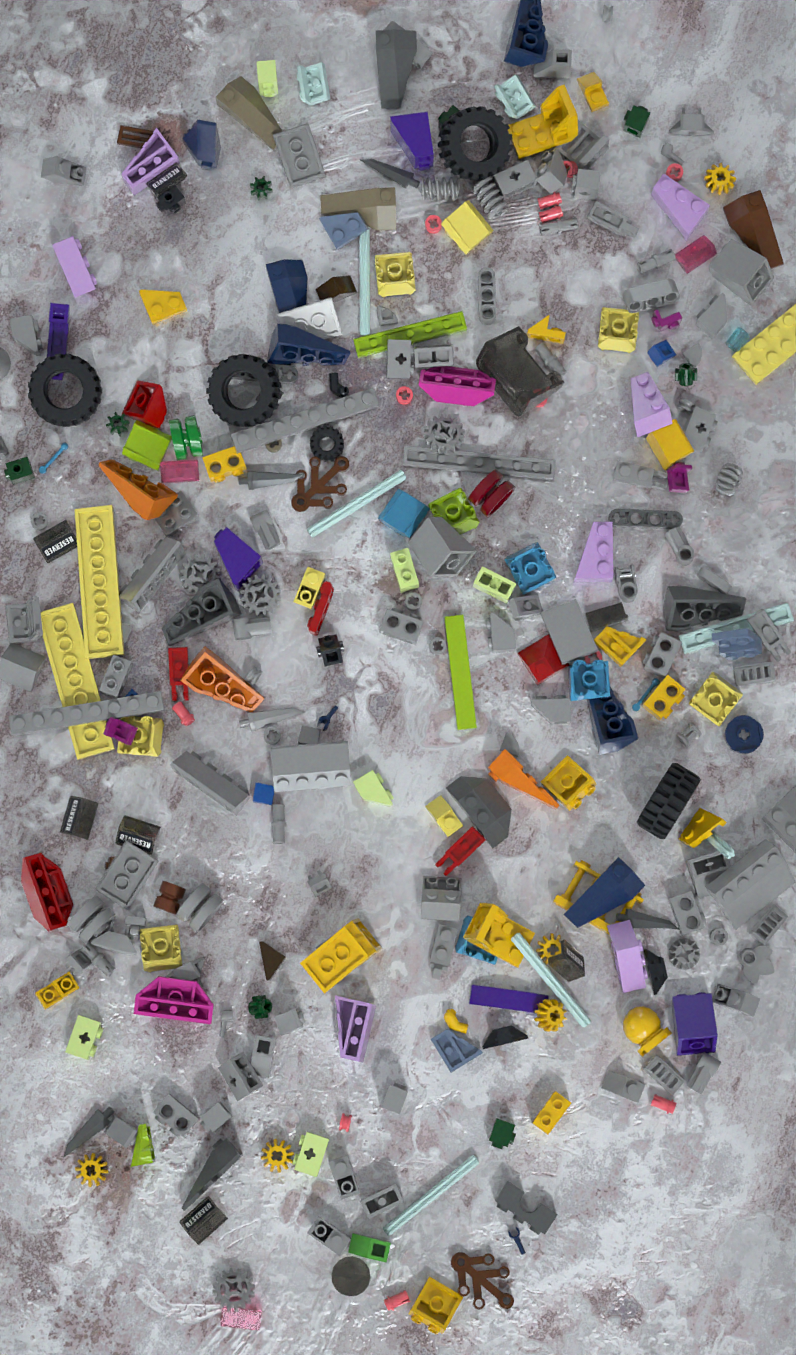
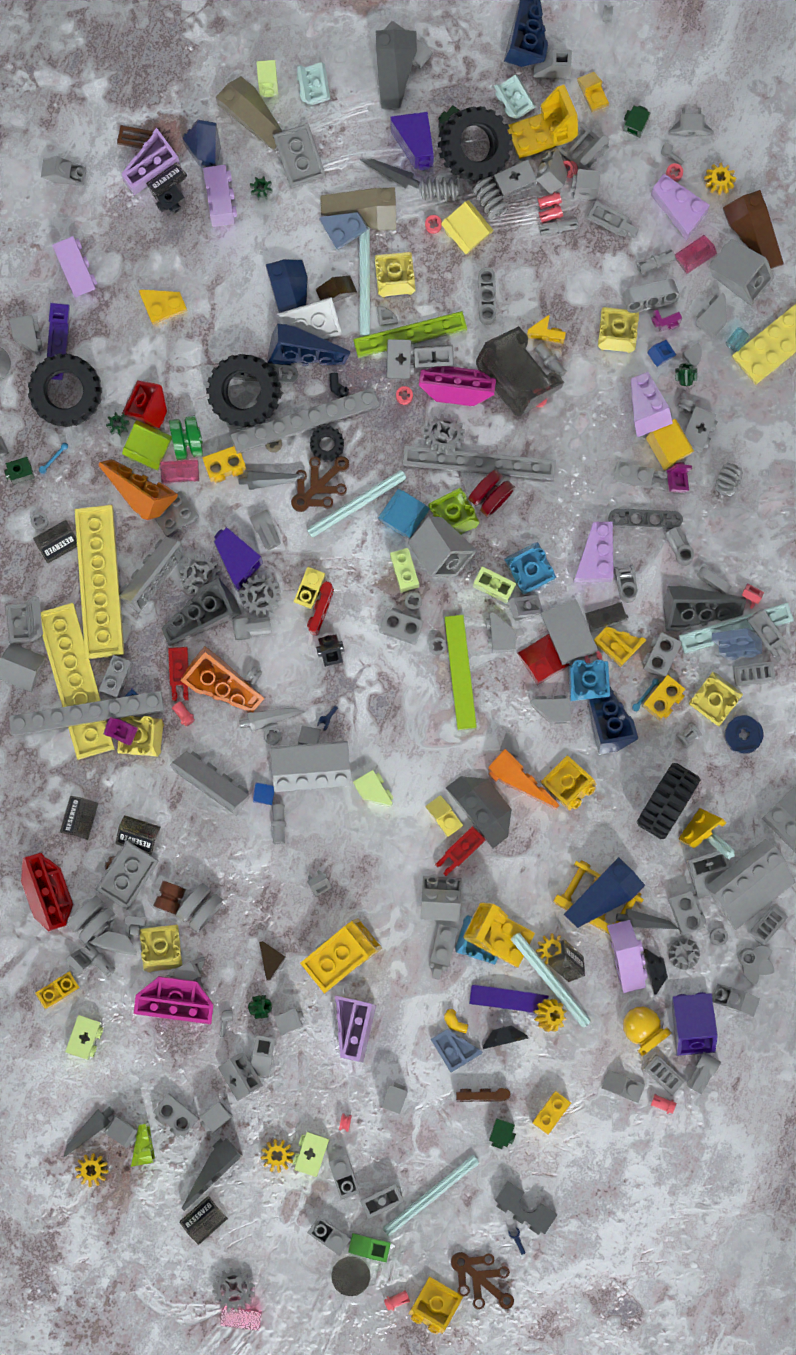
(220, 195): none -> lavender wedge
(483, 1095): none -> reddish brown hinge
(753, 594): none -> coral tile

